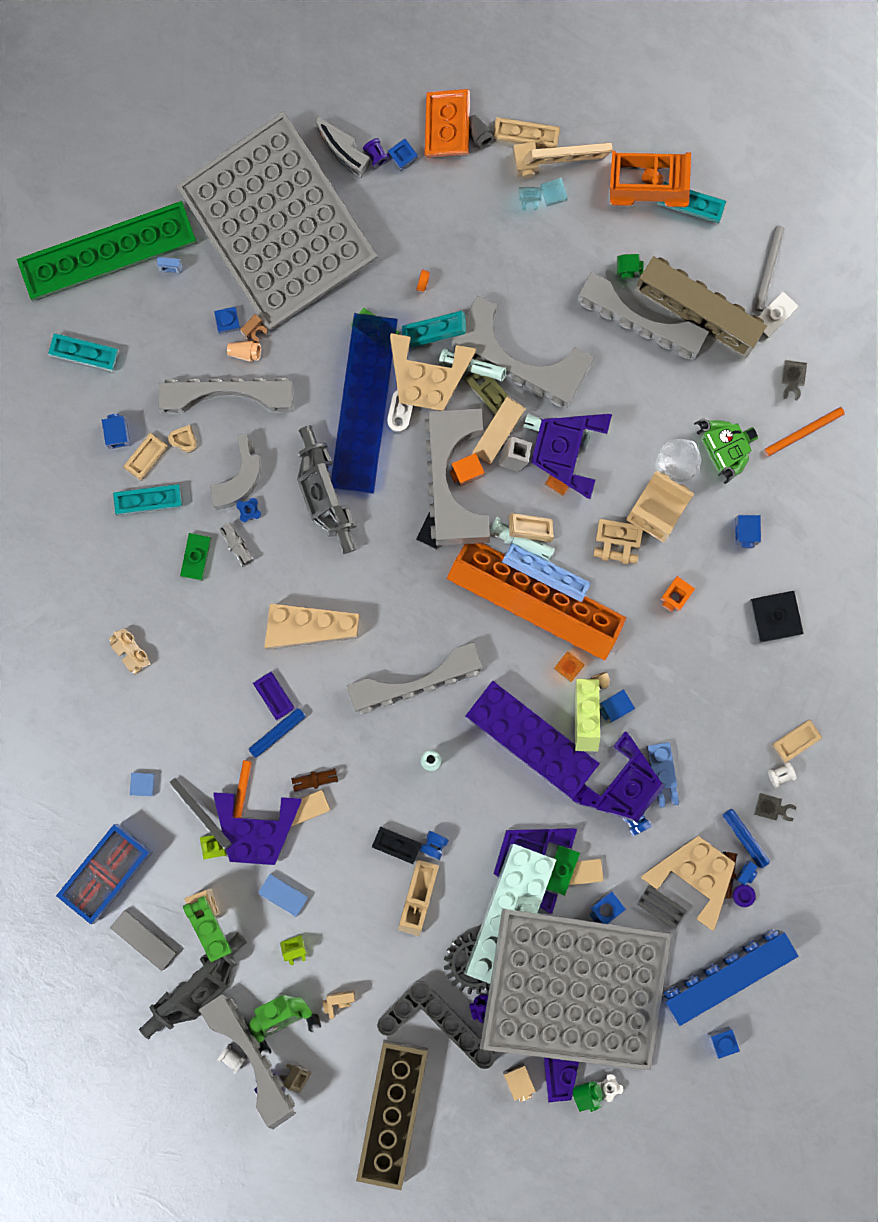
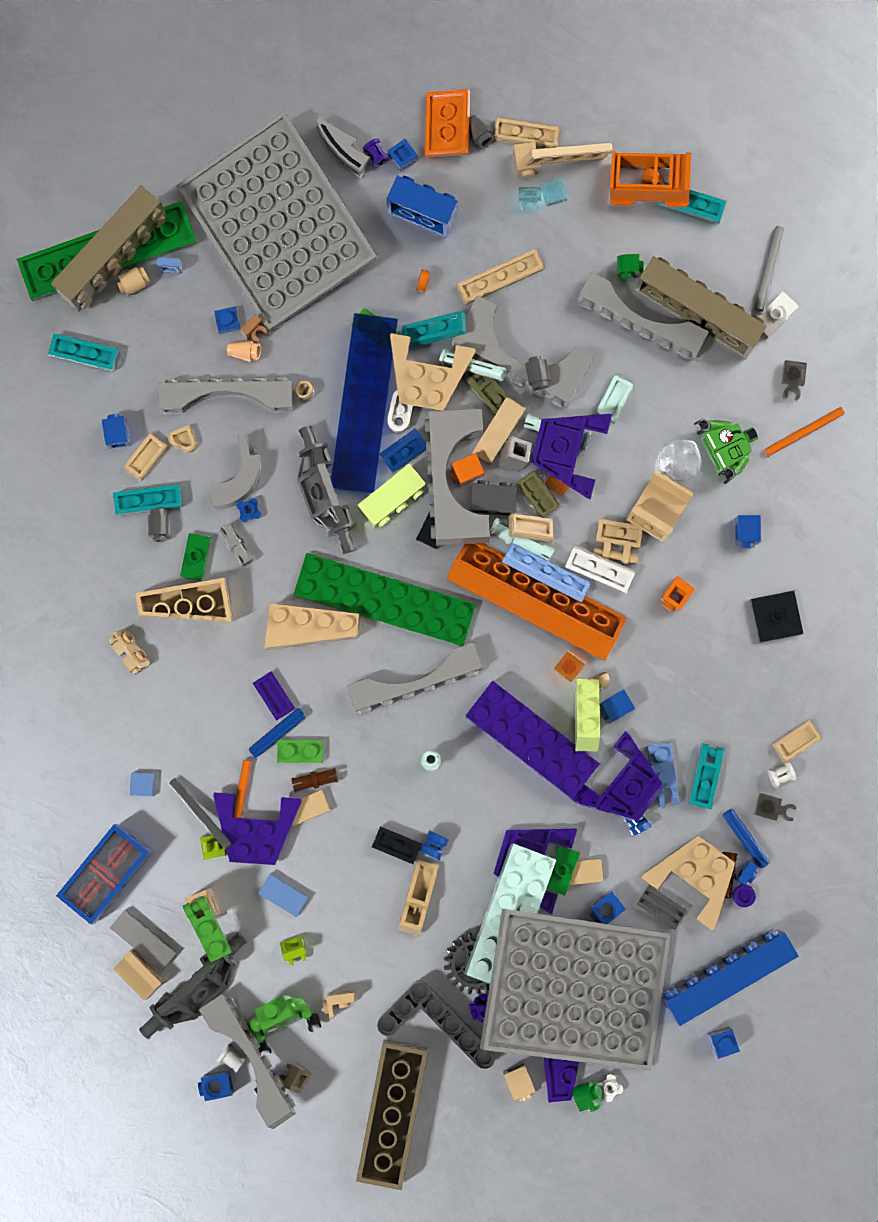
(110, 249): none -> dark tan brick
(133, 280): none -> tan brick
(138, 974): none -> tan panel
(159, 525): none -> dark grey brick
(189, 601): none -> tan wedge
(225, 1081): none -> blue brick
(299, 751): none -> bright green plate
(301, 389): none -> tan hinge
(384, 599): none -> green plate
(392, 496): none -> yellowish green brick
(403, 450): none -> blue plate
(422, 205): none -> blue brick
(493, 498): none -> dark grey brick
(500, 276): none -> tan tile
(538, 373): none -> dark grey brick
(538, 493): none -> olive plate
(600, 569): none -> white plate
(615, 398): none -> light aqua tile
(706, 777): none -> teal plate

